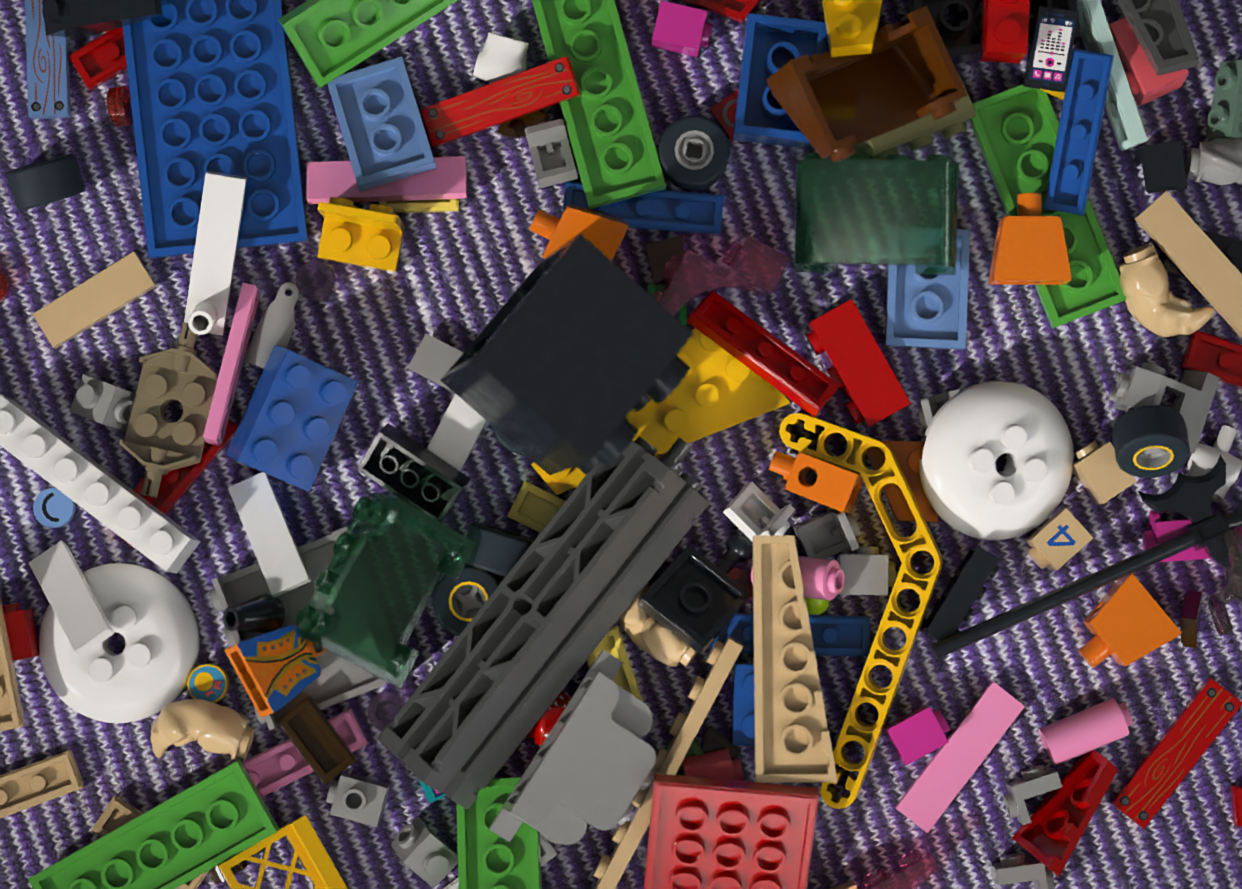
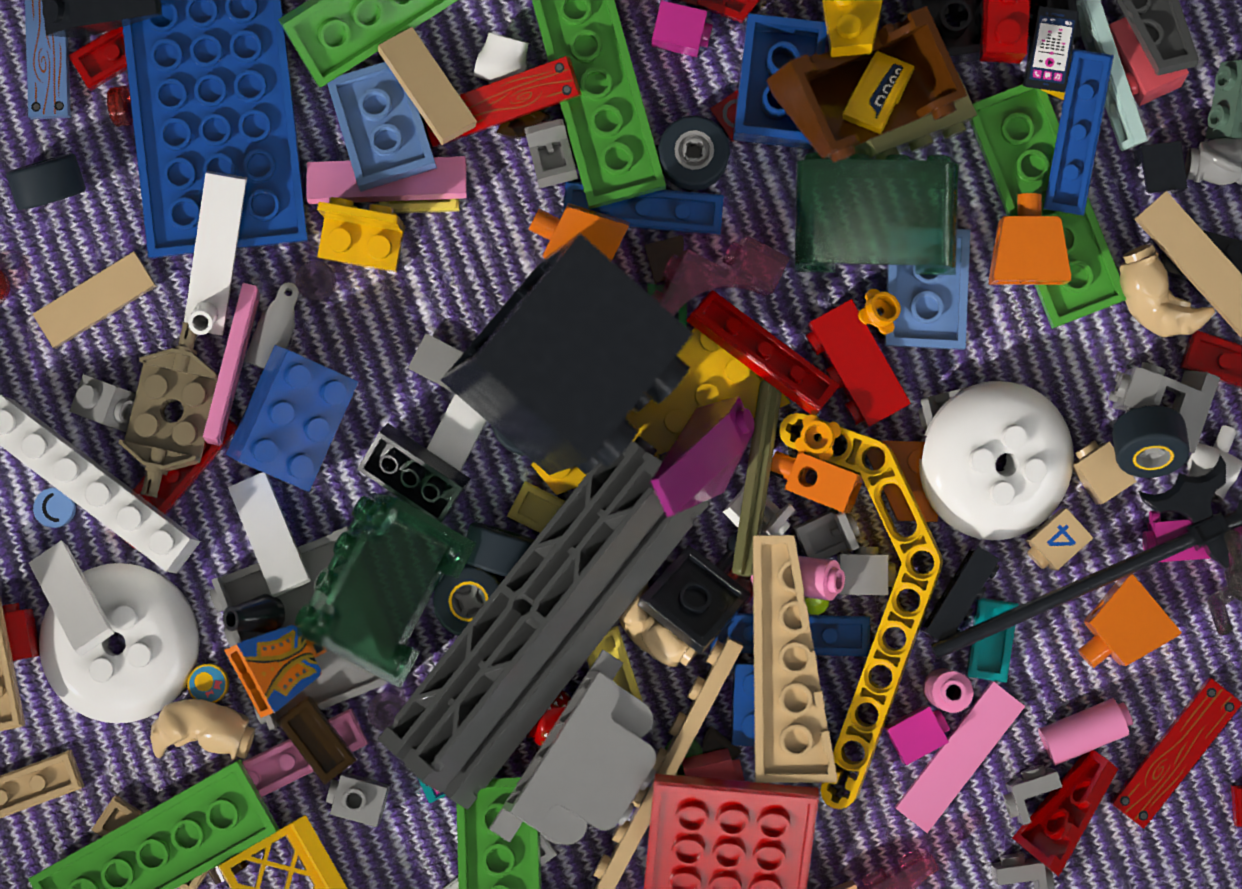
(424, 852): light grey bracket -> none
(427, 85): none -> tan tile
(704, 455): none -> magenta wedge
(757, 477): none -> olive axle
(813, 426): none -> light orange plate
(878, 92): none -> yellow slope
(887, 304): none -> light orange plate
(936, 685): none -> bright pink brick
(991, 656): none -> teal tile
(1191, 618): dark brown tile -> none

